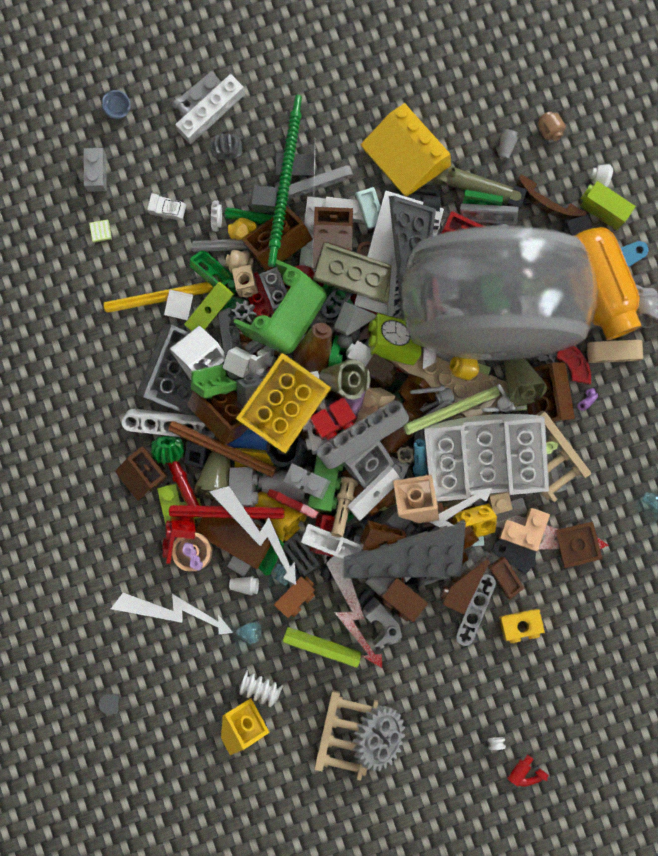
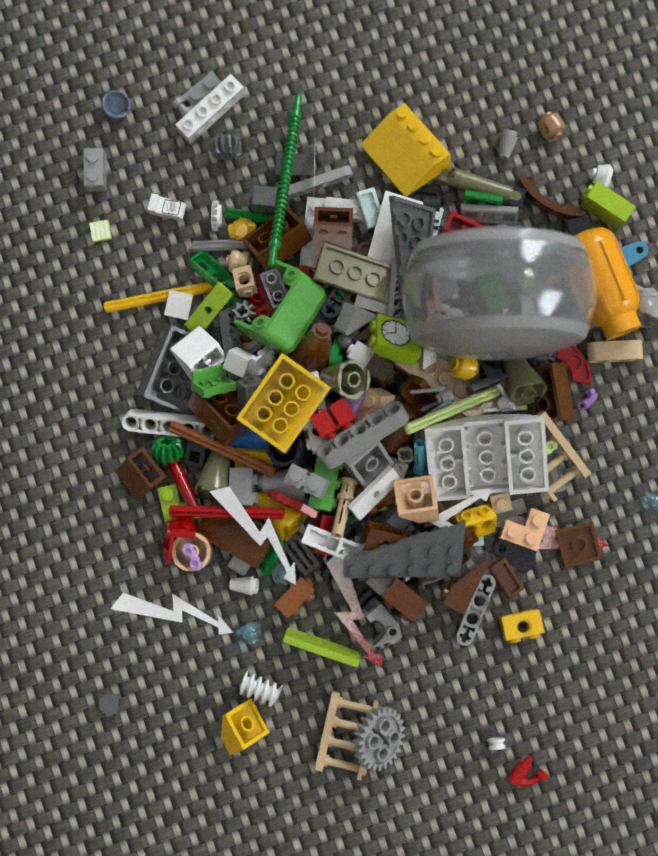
(489, 378): none -> black slope

